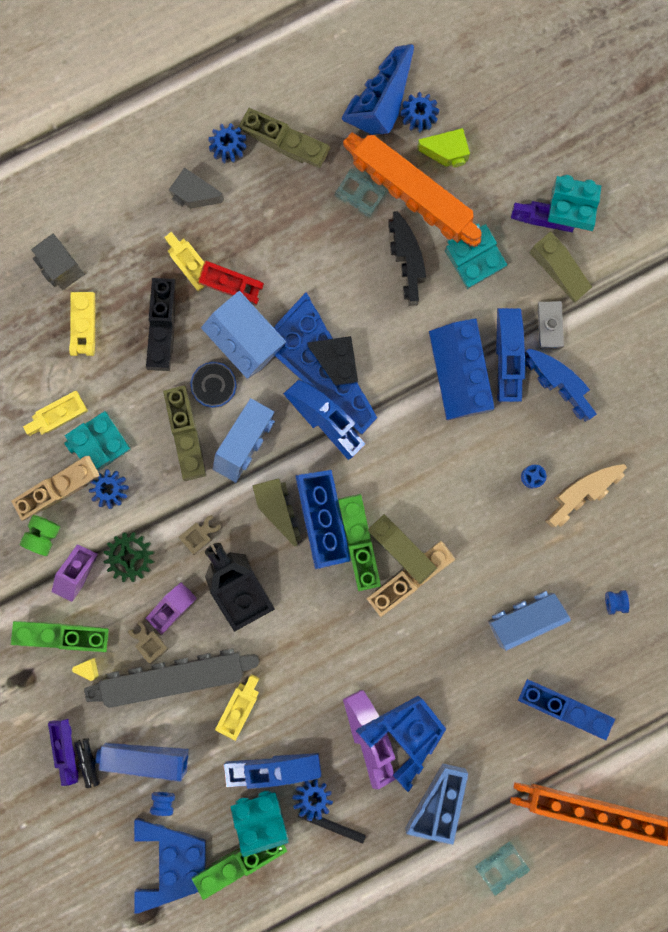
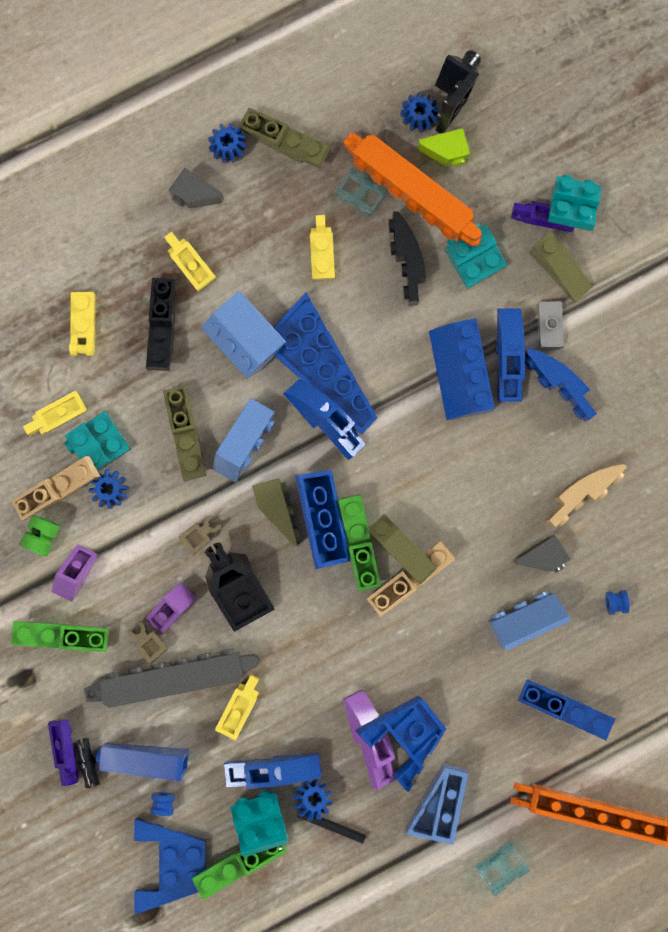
(57, 262): dark grey brick -> none
(87, 670): light yellow slope -> none
(126, 546): dark green gear -> none
(213, 384): black tile -> none
(229, 281): red plate -> none
(322, 251): none -> light yellow hinge
(337, 359): black wing -> none
(381, 100): blue wedge -> none
(456, 80): none -> black plate
(537, 478): blue wheel -> none
(545, 556): none -> dark grey slope

